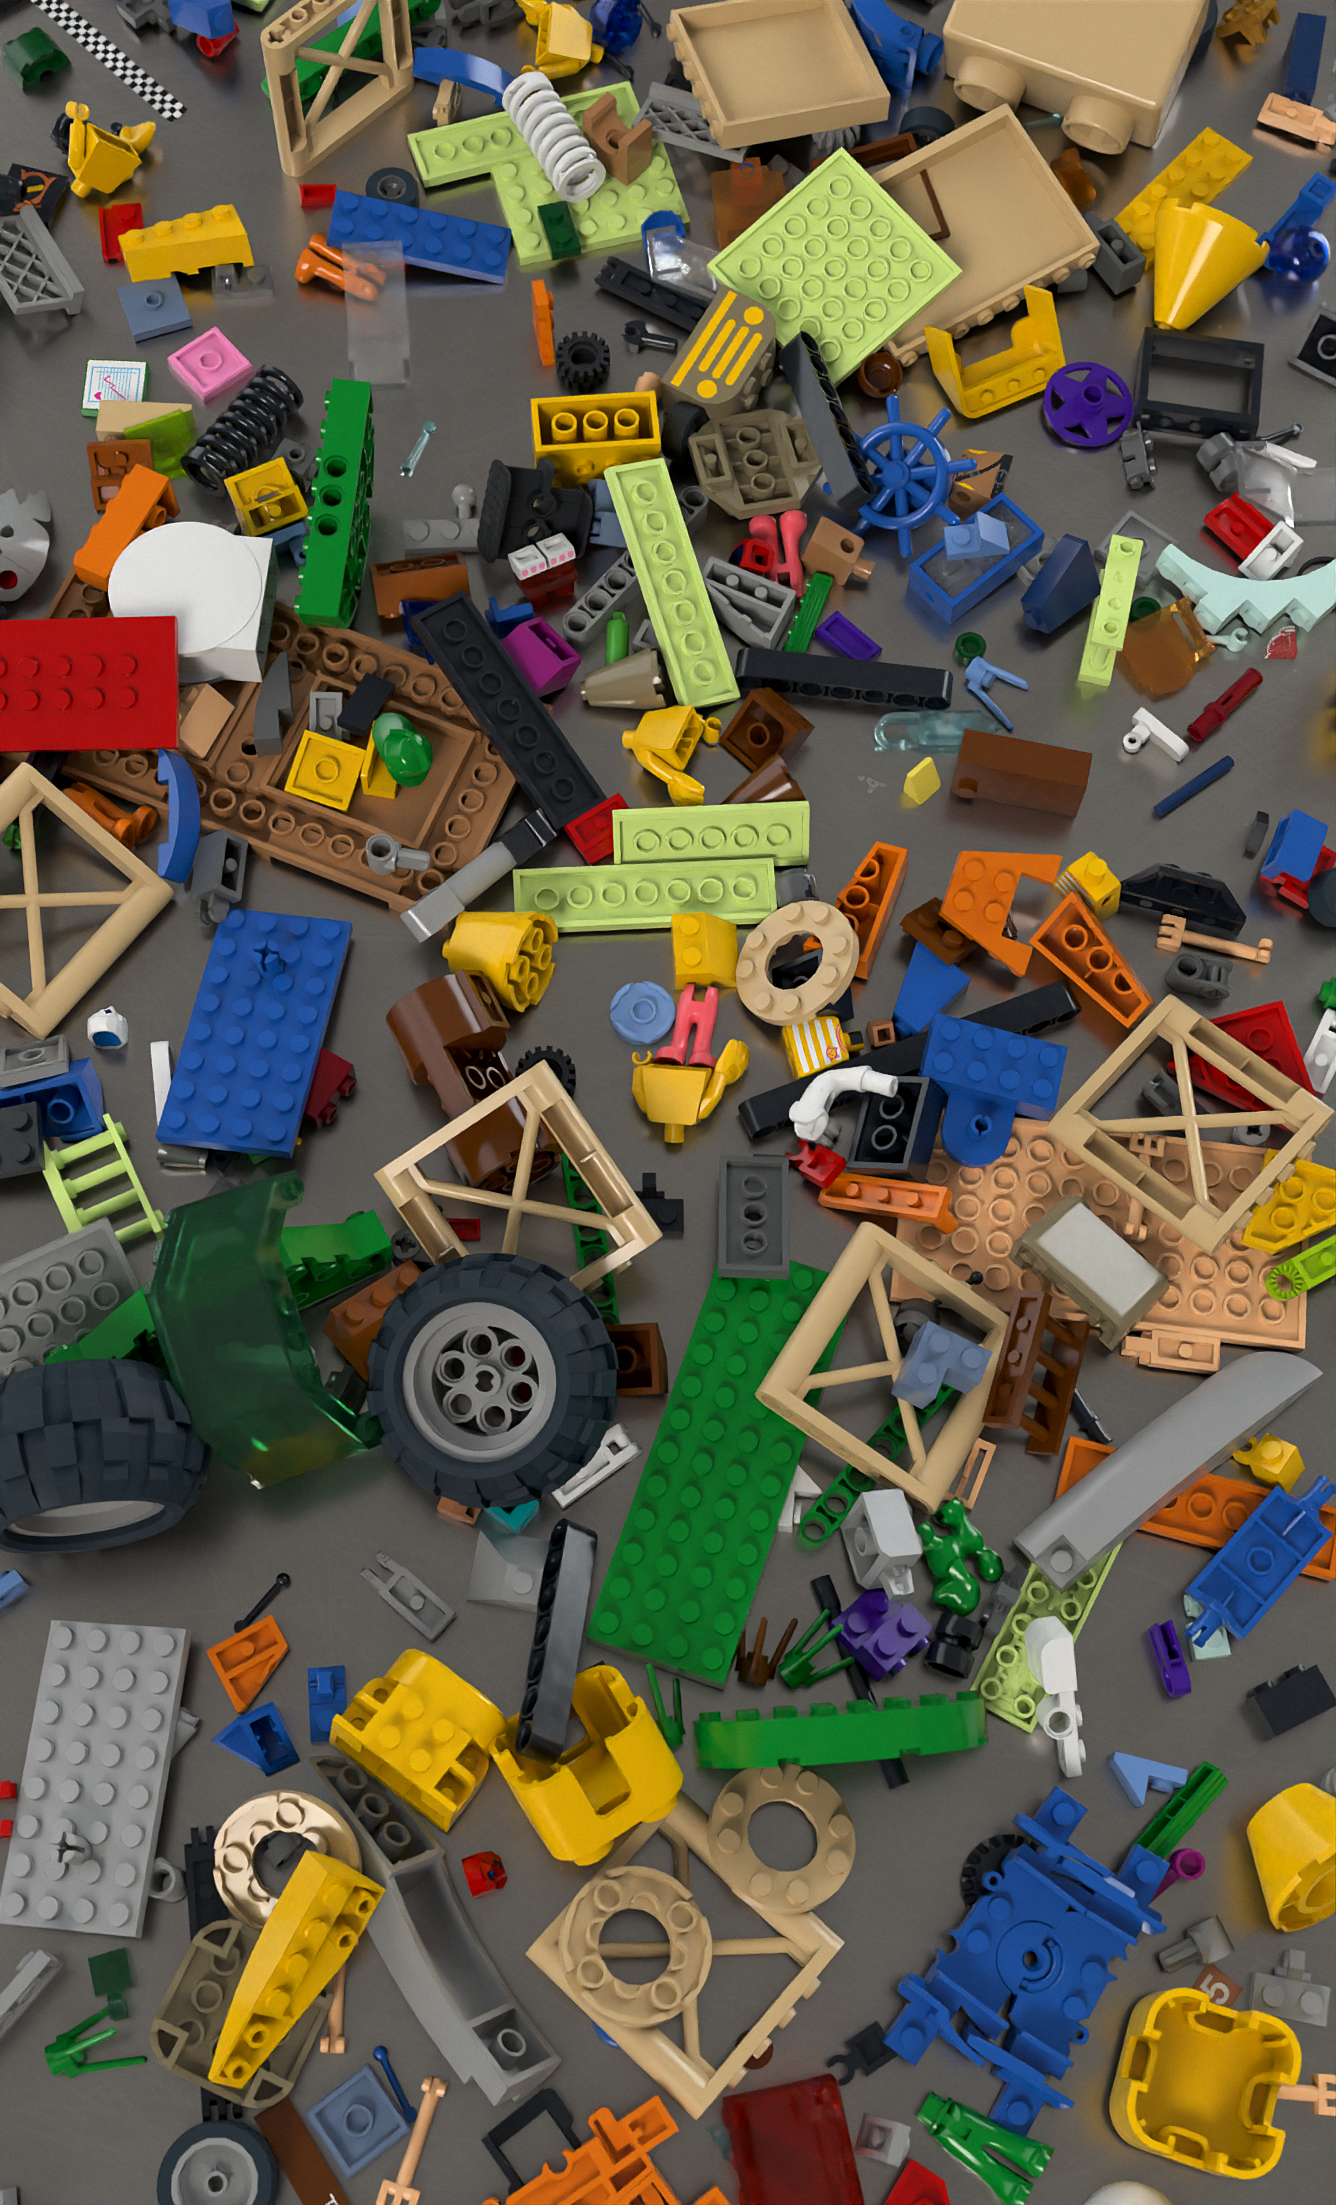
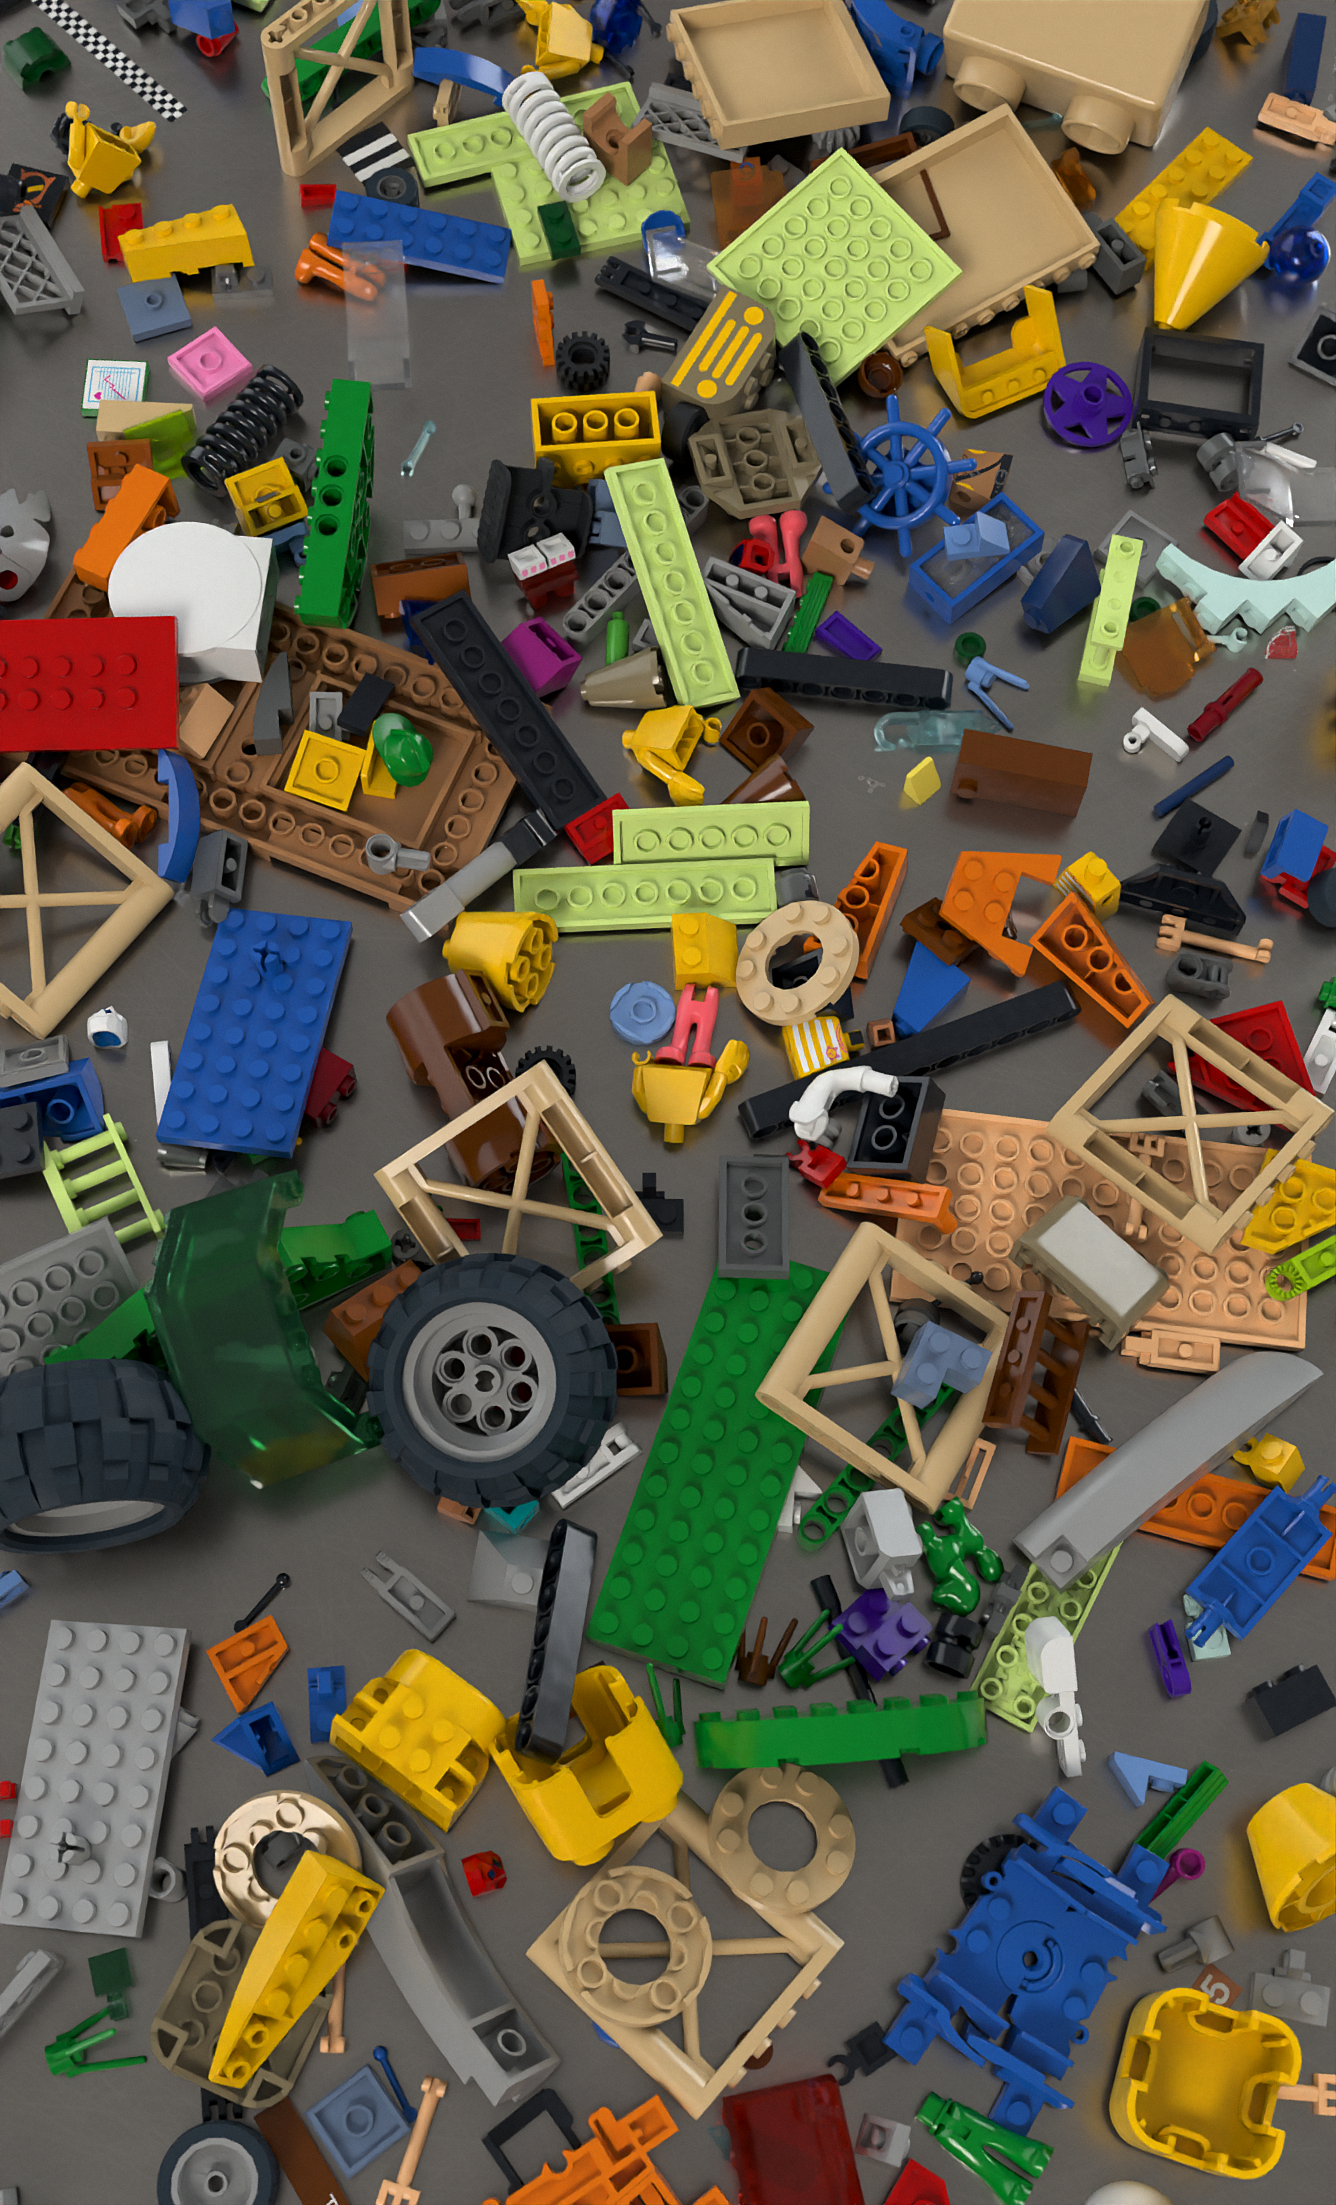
(373, 151): none -> sticker
(507, 619): blue bracket -> none
(987, 1081): blue brick -> none
(1196, 839): none -> black tile

